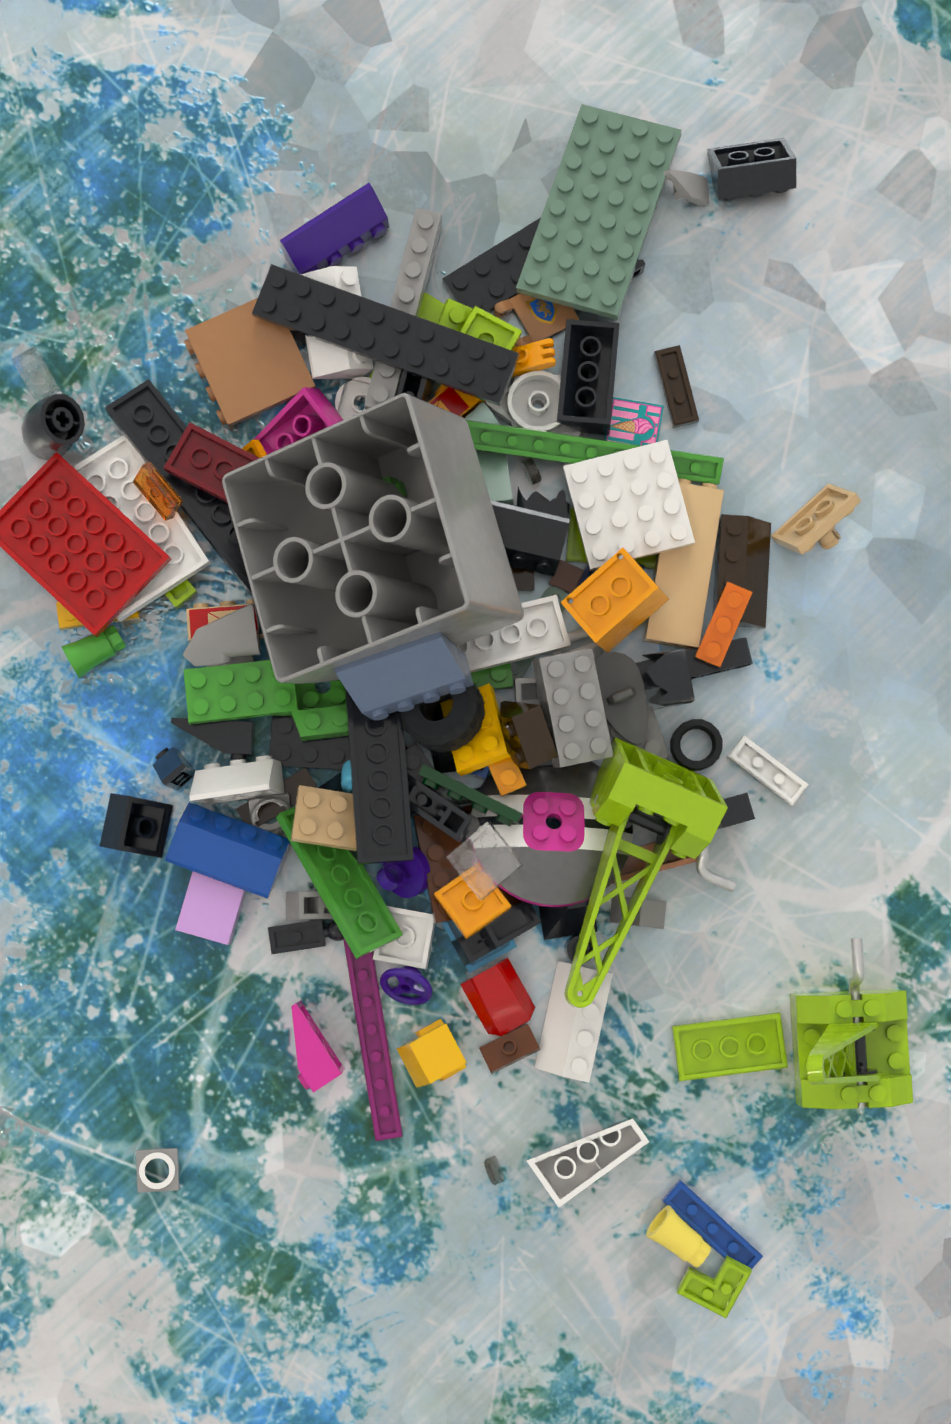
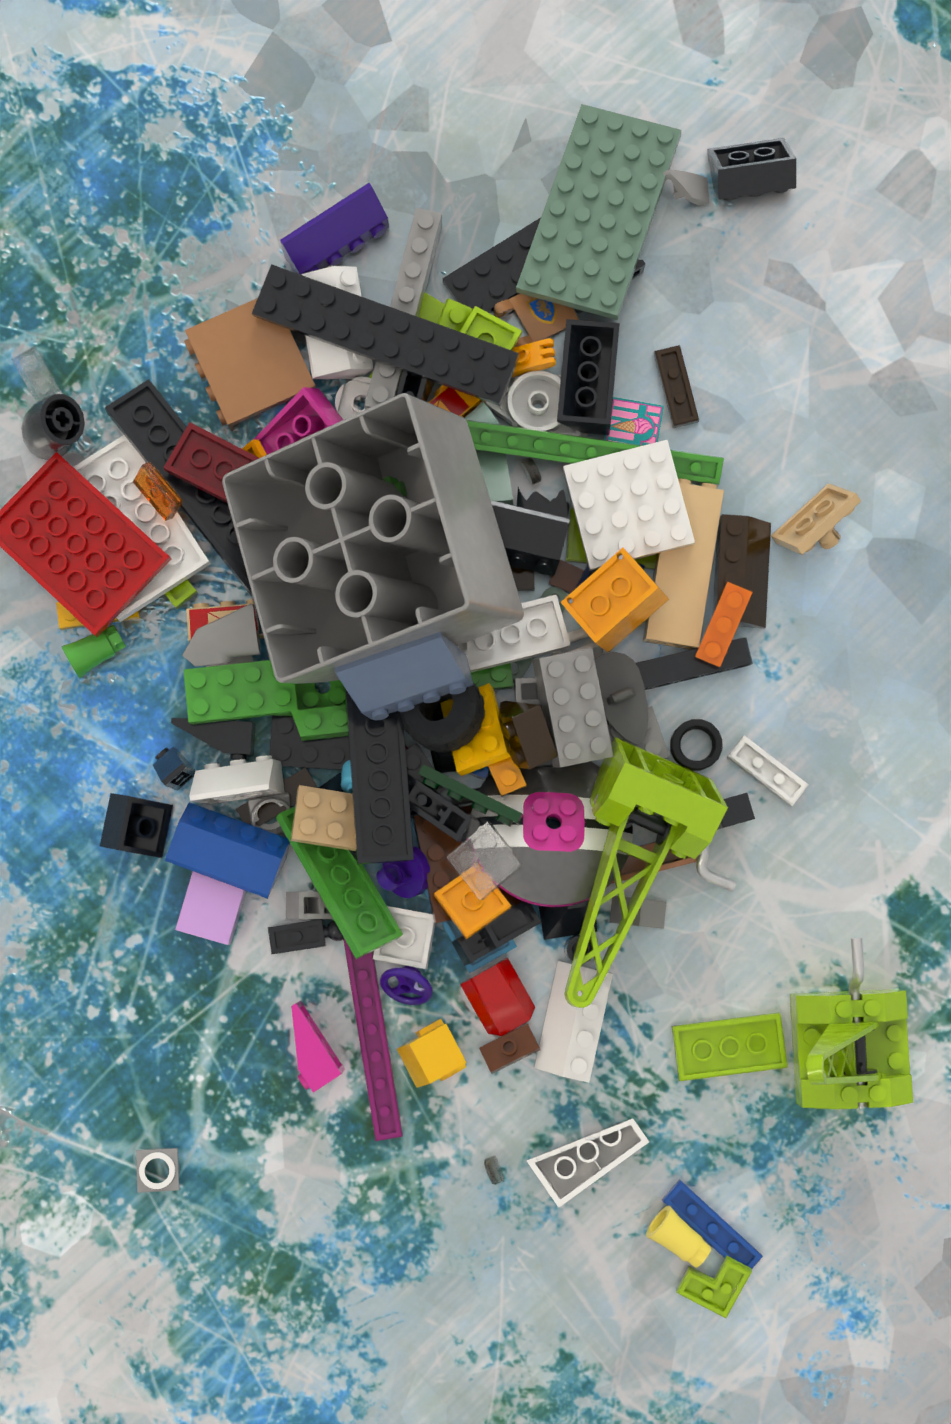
(673, 676): black piece -> none

